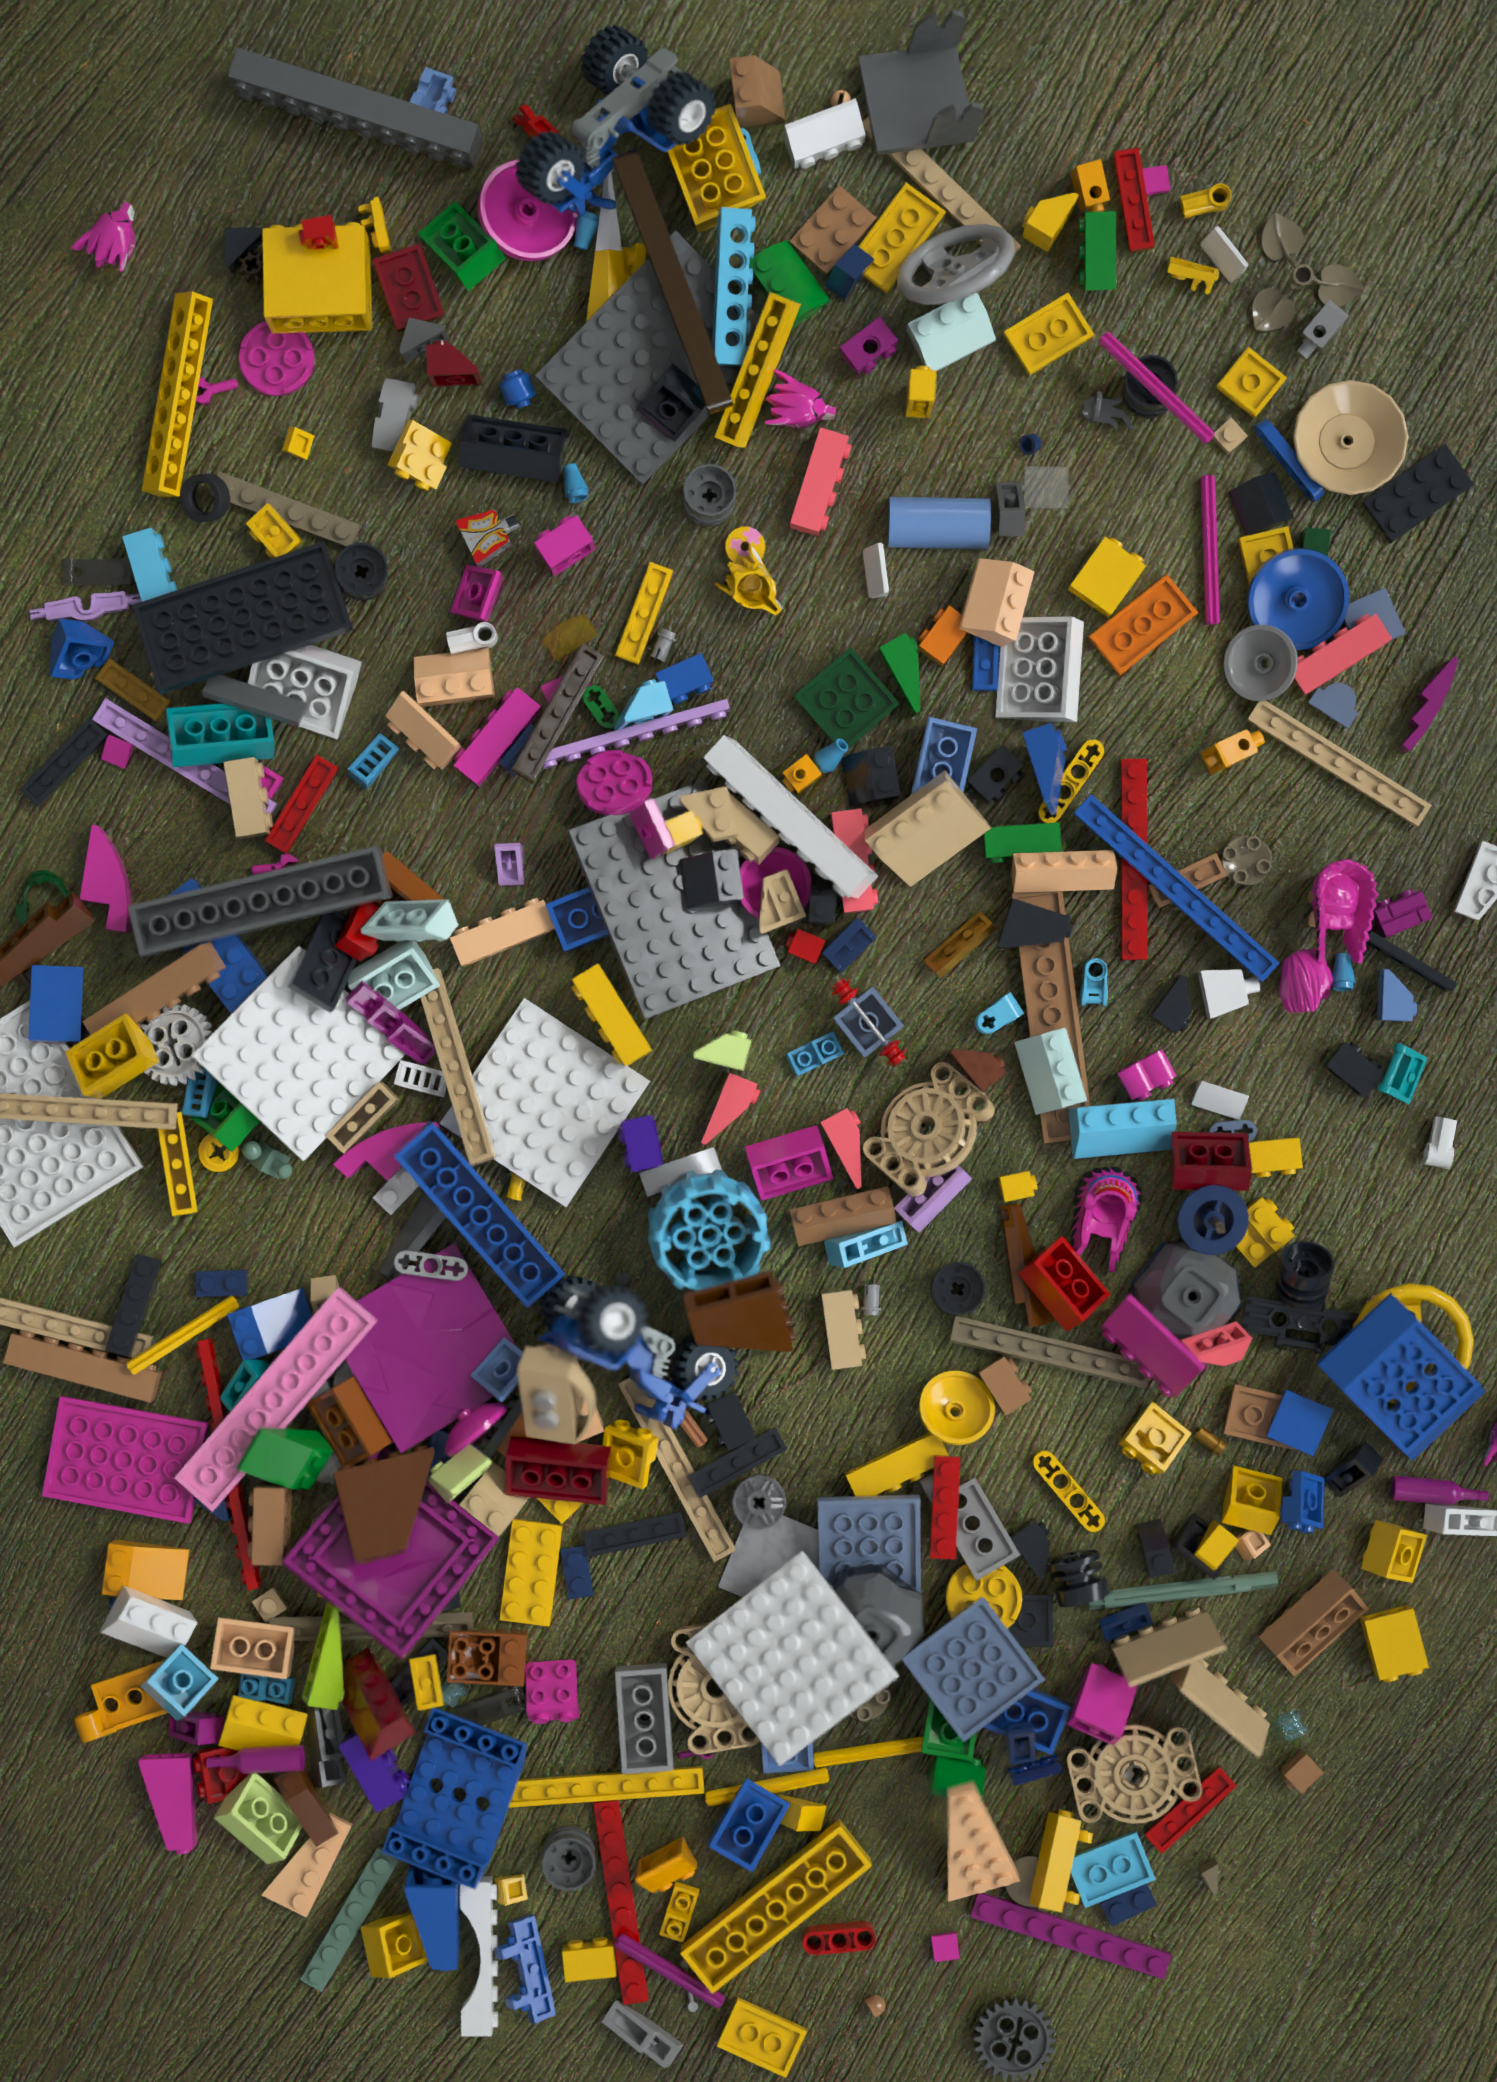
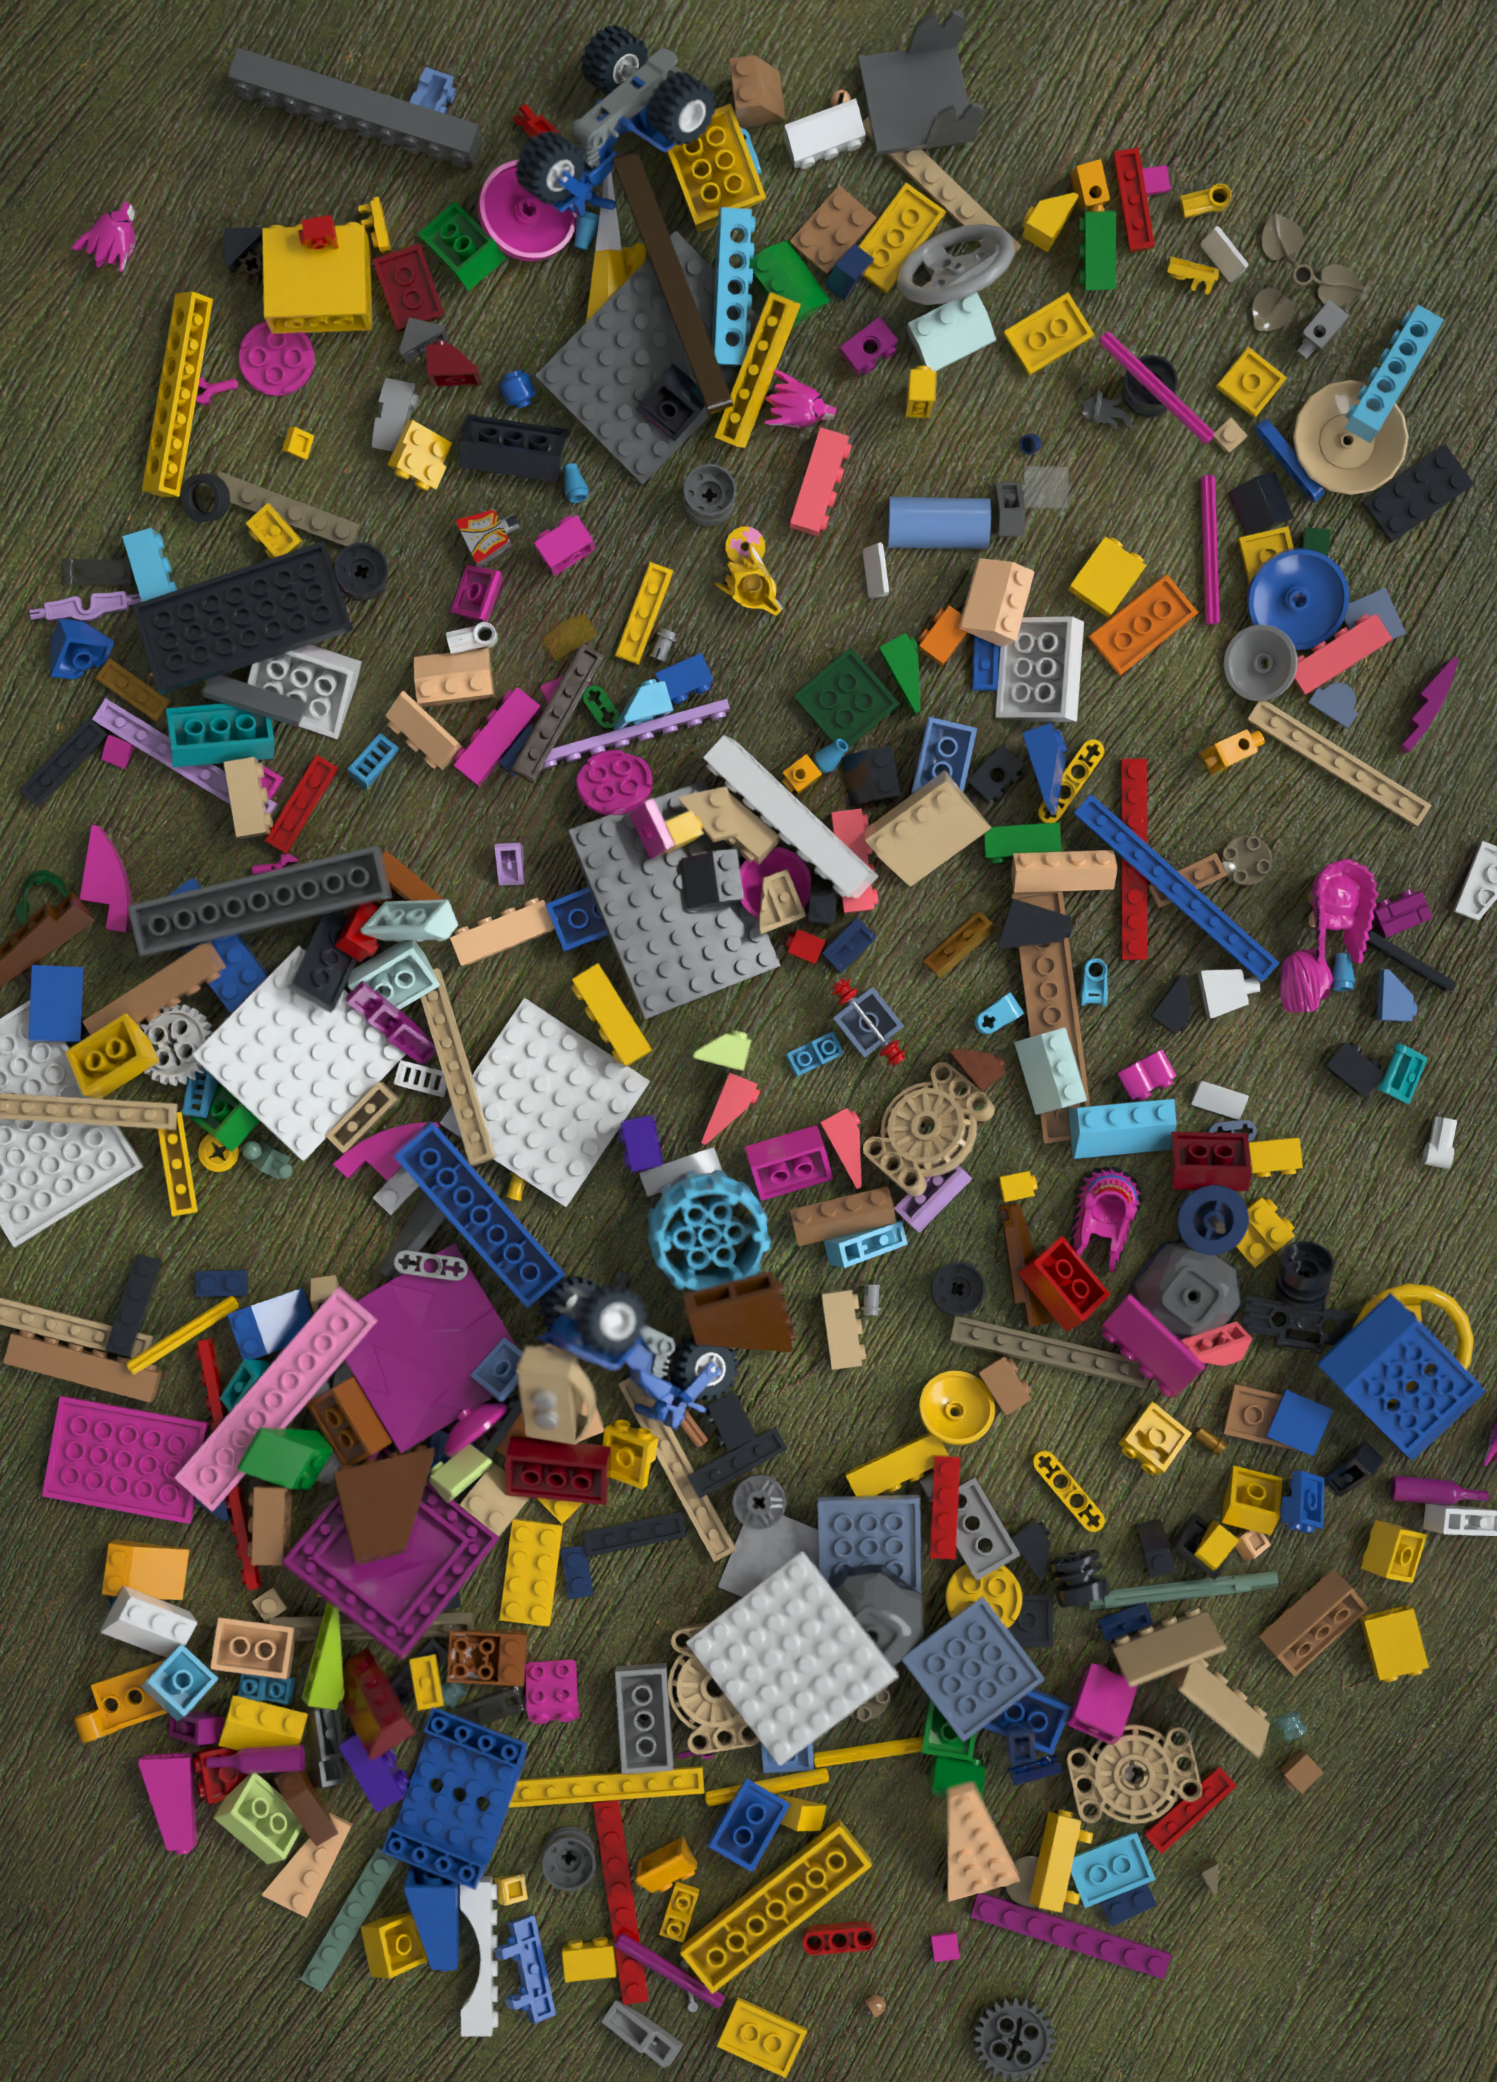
(1423, 326): none -> medium azure brick

